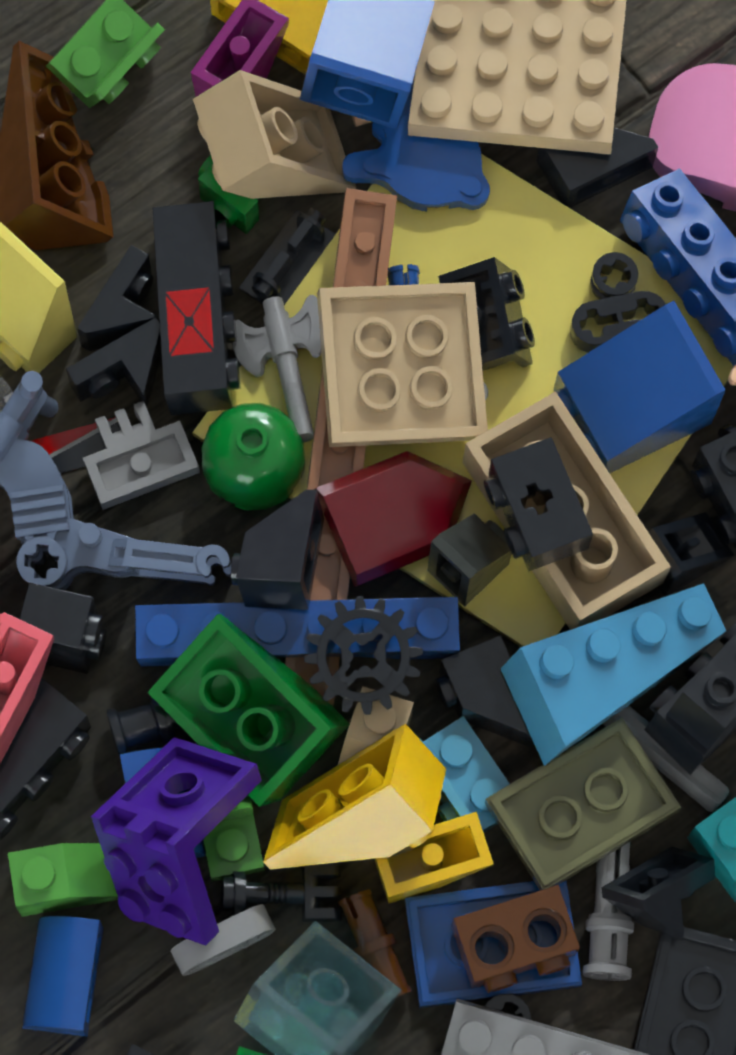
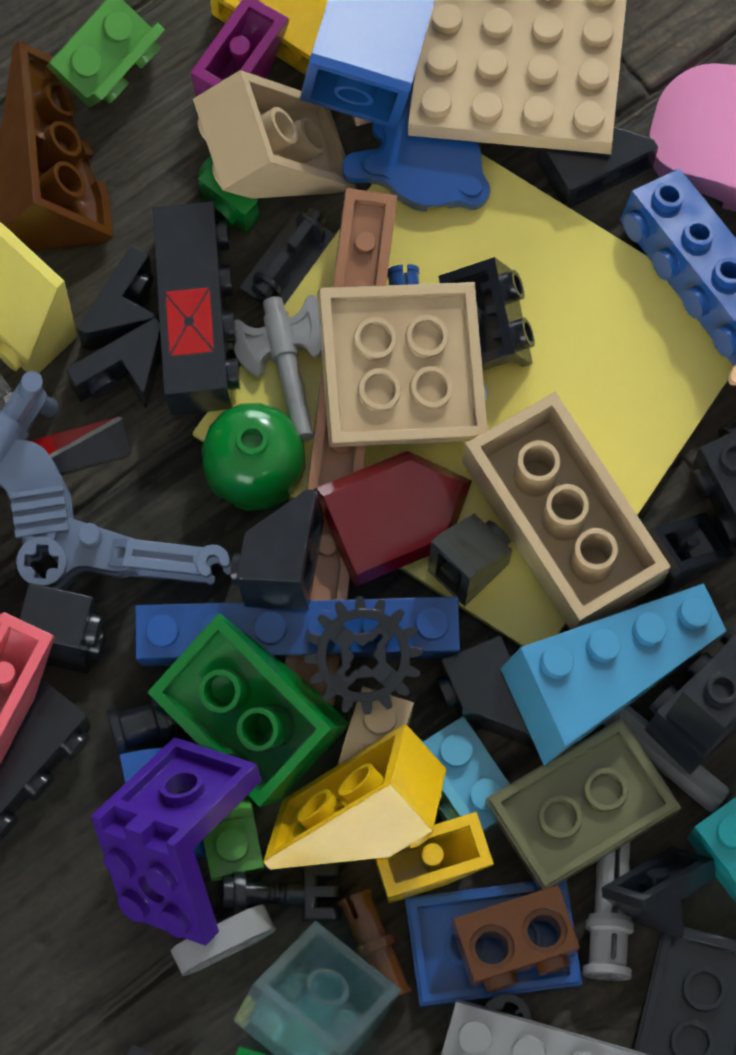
(59, 877): bright green slope -> none
(63, 975): blue brick -> none
(138, 457): light grey hinge -> none
(540, 475): black brick -> none
(605, 266): black bush -> none
(607, 311): black beam -> none
(641, 389): blue slope -> none

